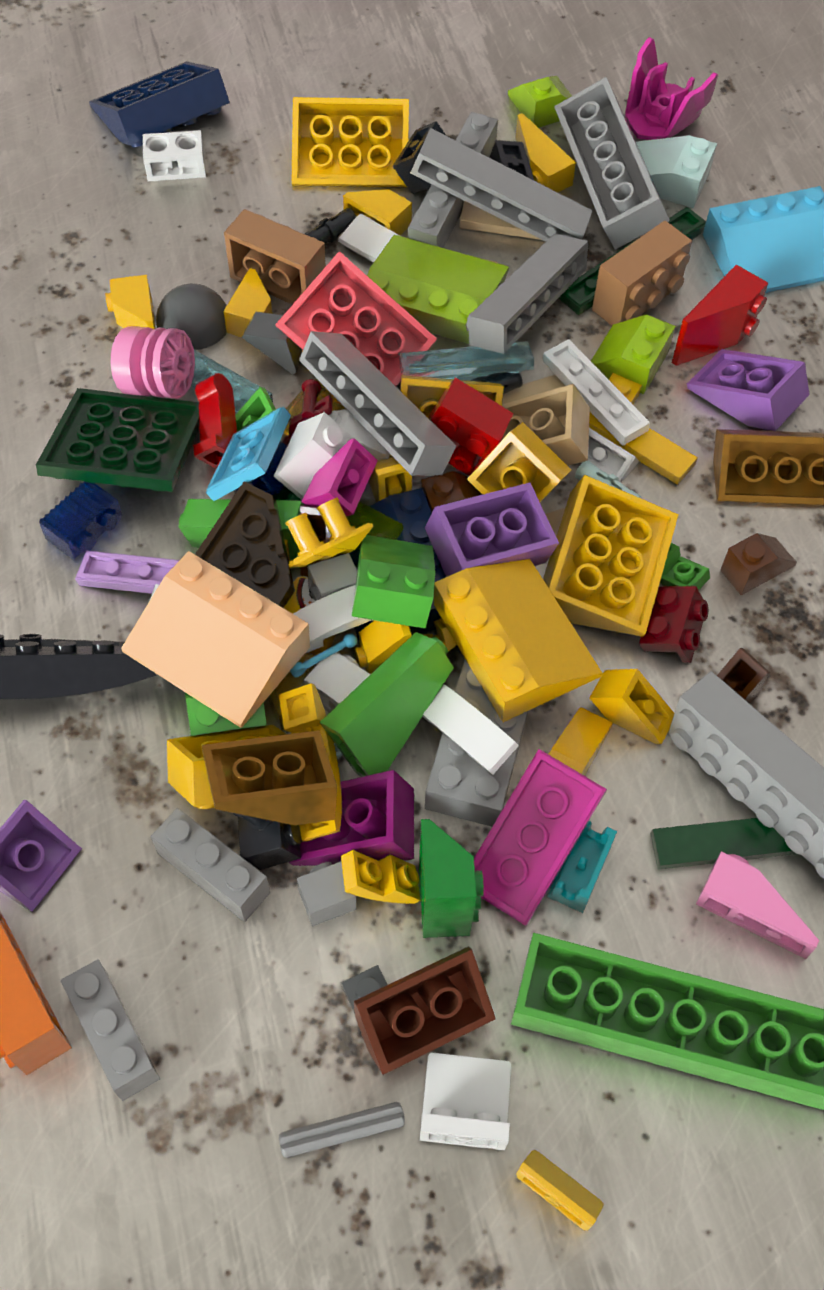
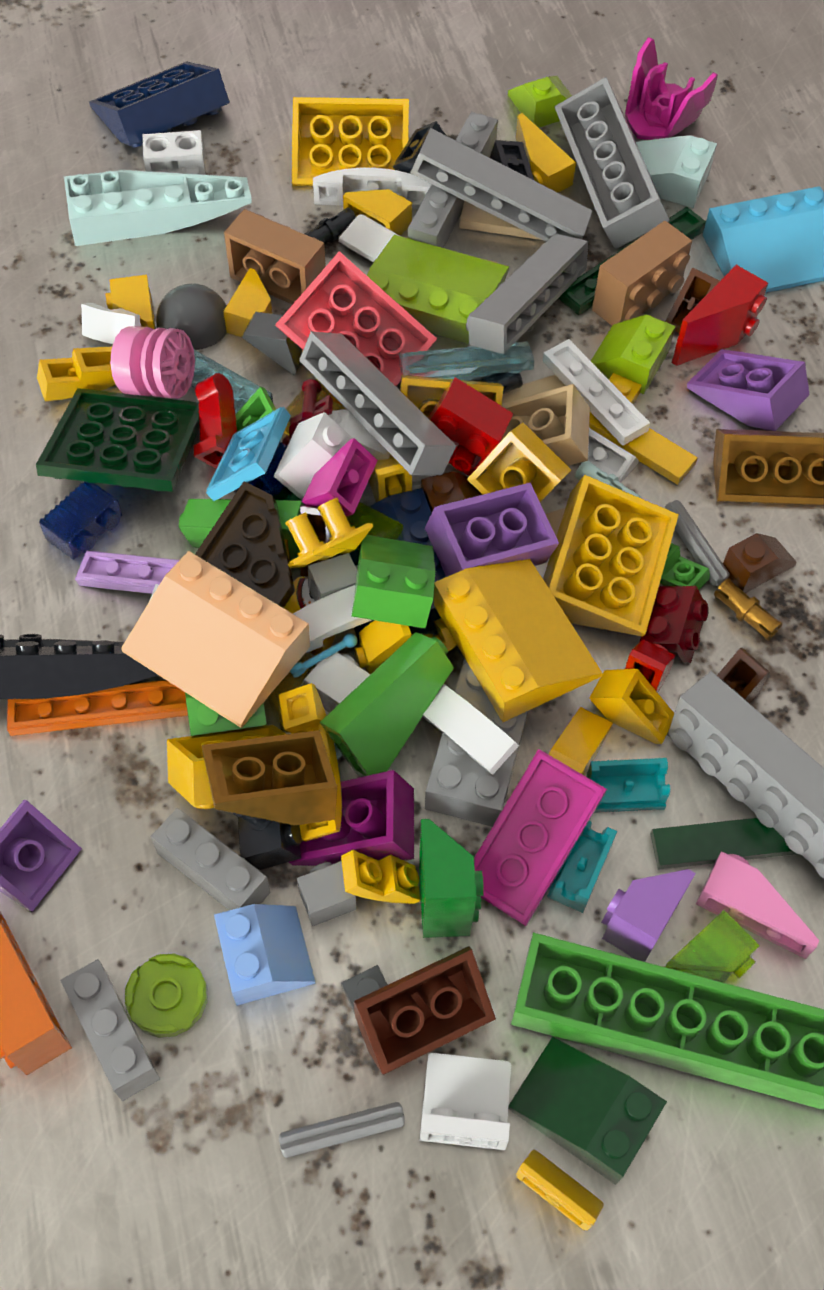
(86, 370): none -> yellow slope
(105, 324): none -> white slope
(105, 707): none -> orange tile
(147, 203): none -> light aqua wedge
(166, 995): none -> lime tile
(263, 951): none -> light blue slope
(331, 186): none -> white slope
(587, 1108): none -> dark green slope
(631, 784): none -> teal hinge
(642, 912): none -> medium lavender slope
(652, 661): none -> red slope
(693, 291): none -> reddish brown slope
(697, 544): none -> light grey axle
(717, 951): none -> clear neon green slope
(748, 609): none -> pearl gold pin

